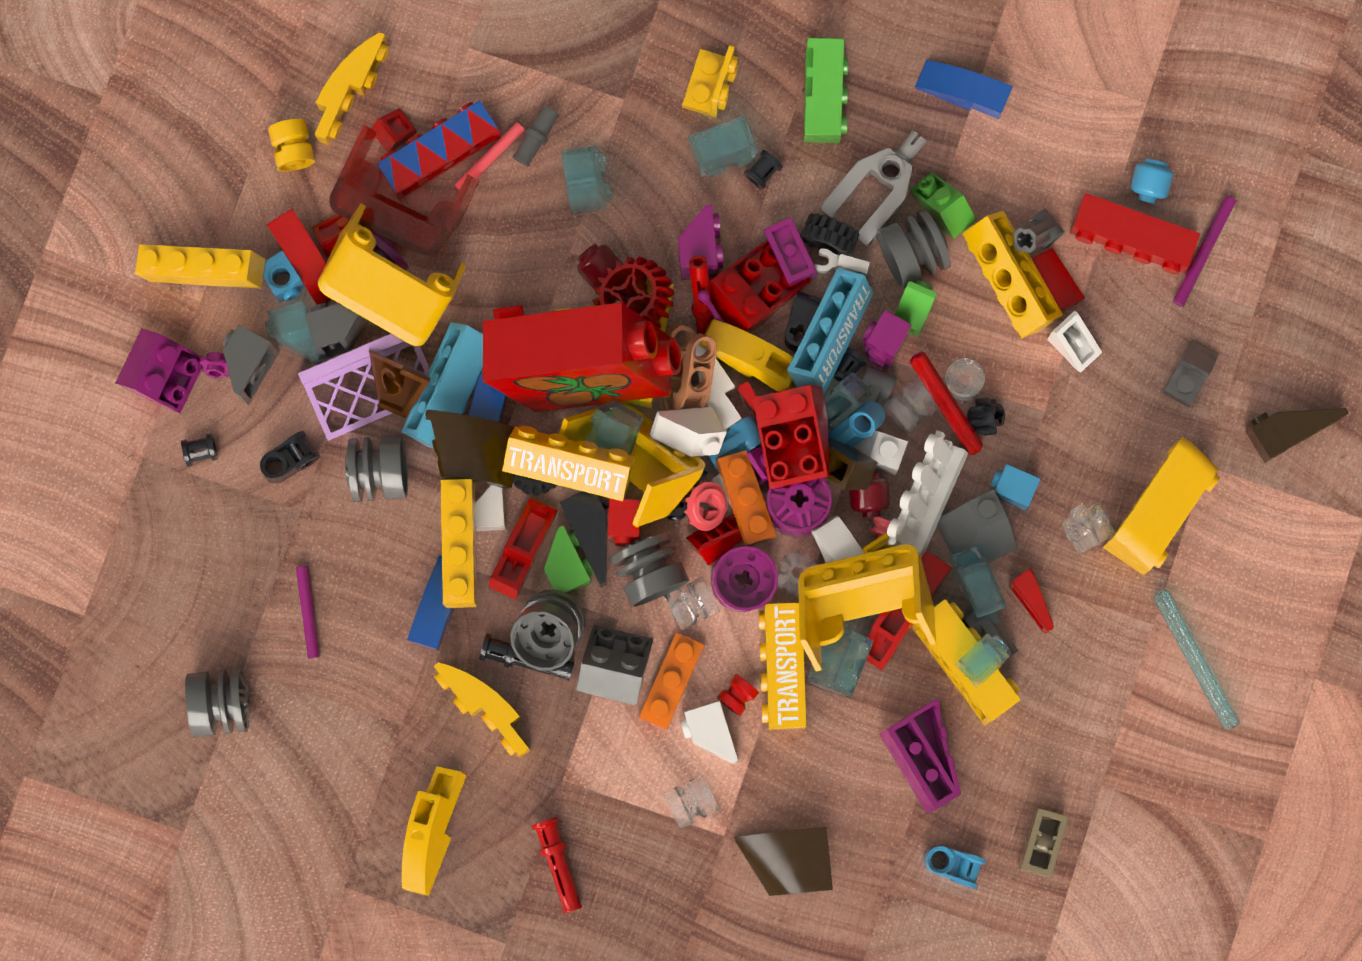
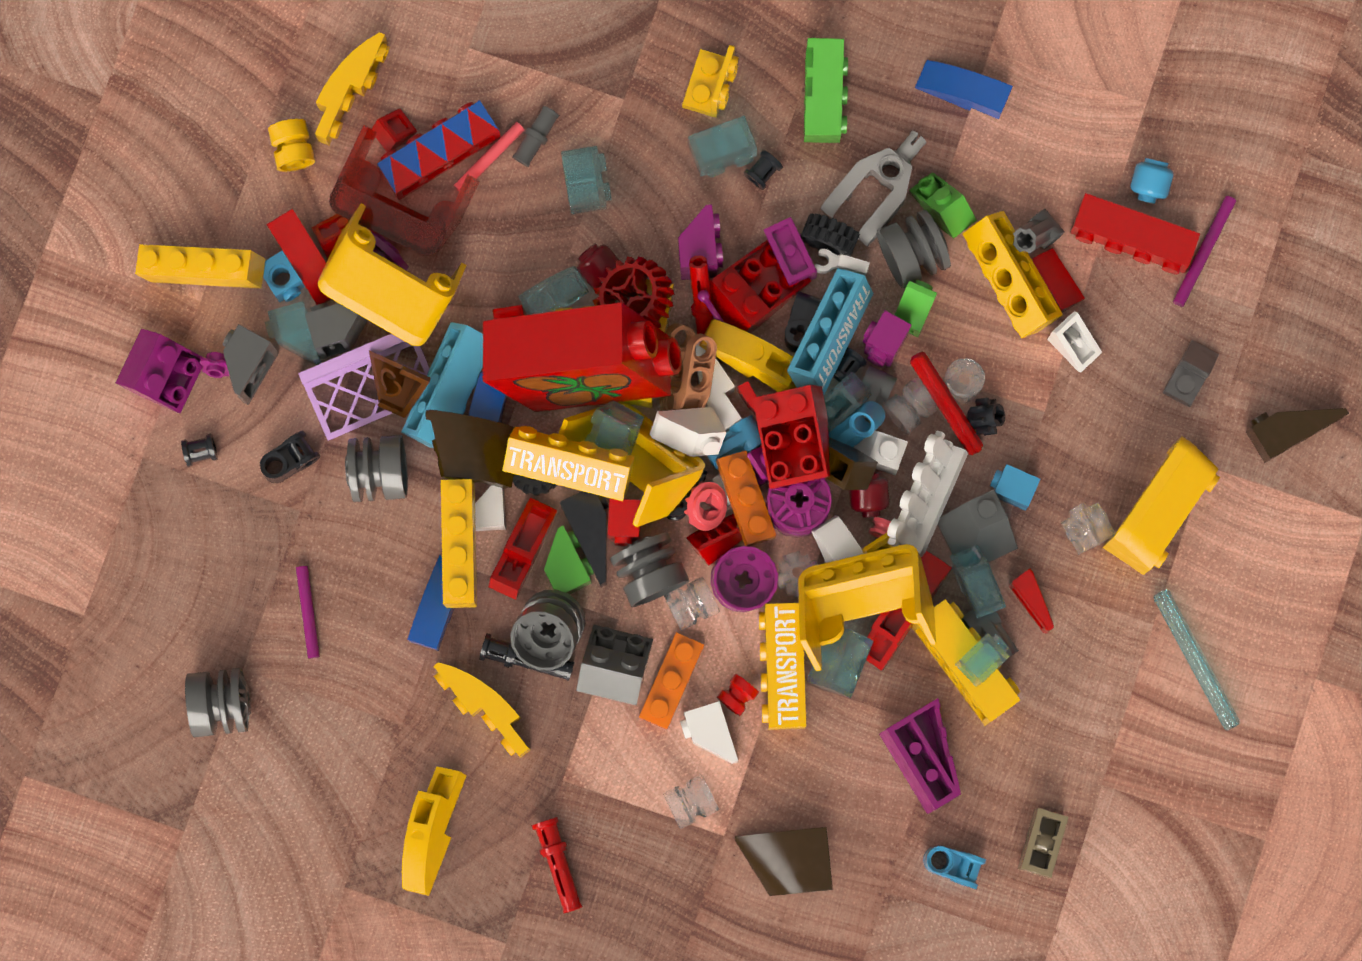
(554, 292): none -> clear light blue slope

